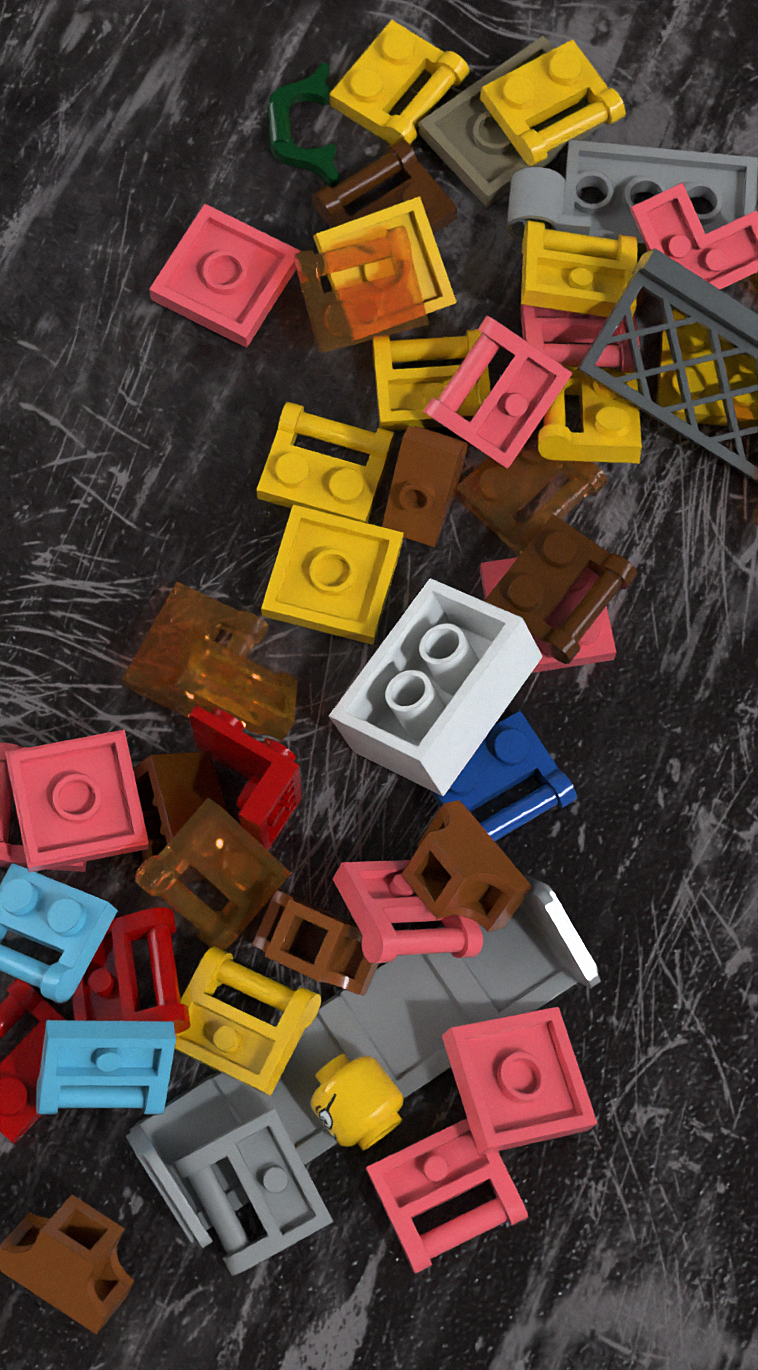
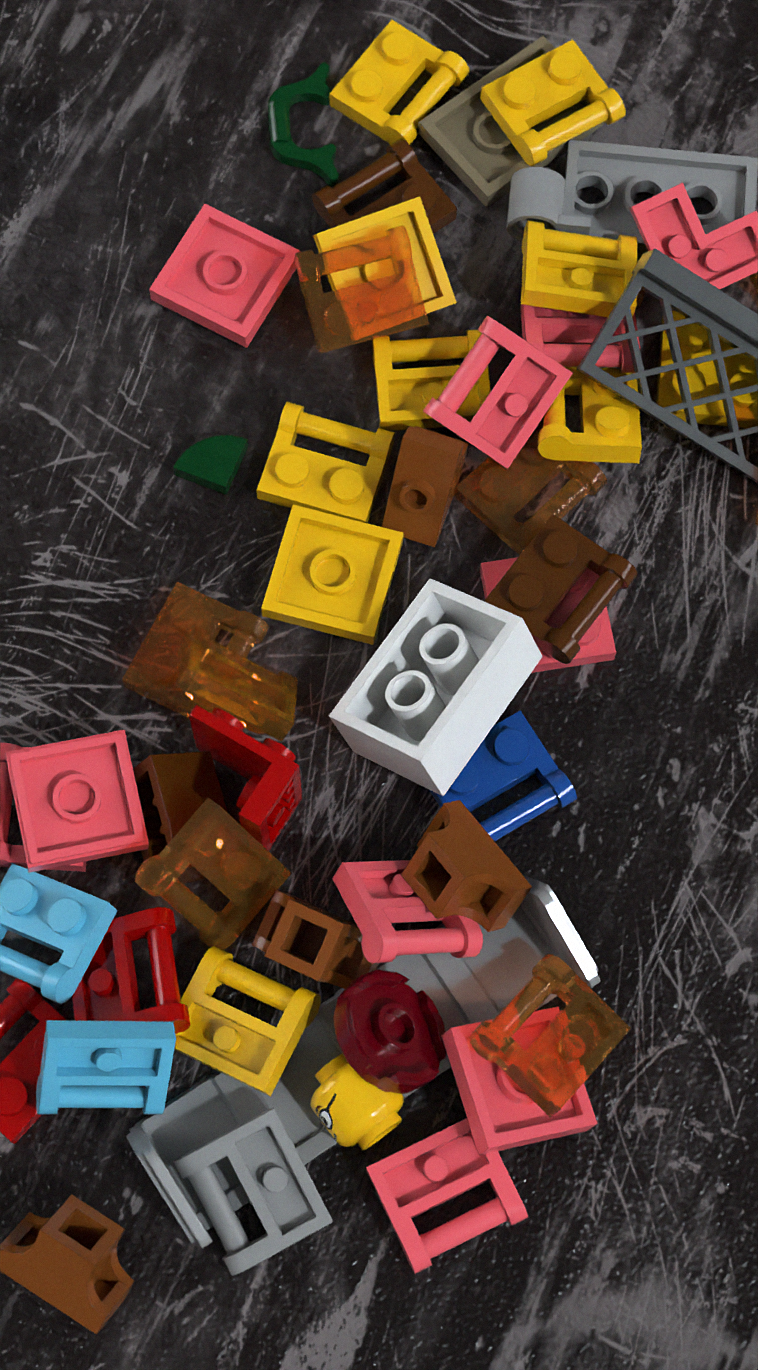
(212, 462): none -> dark green tile
(389, 1032): none -> dark red tile
(565, 1049): none -> clear orange plate

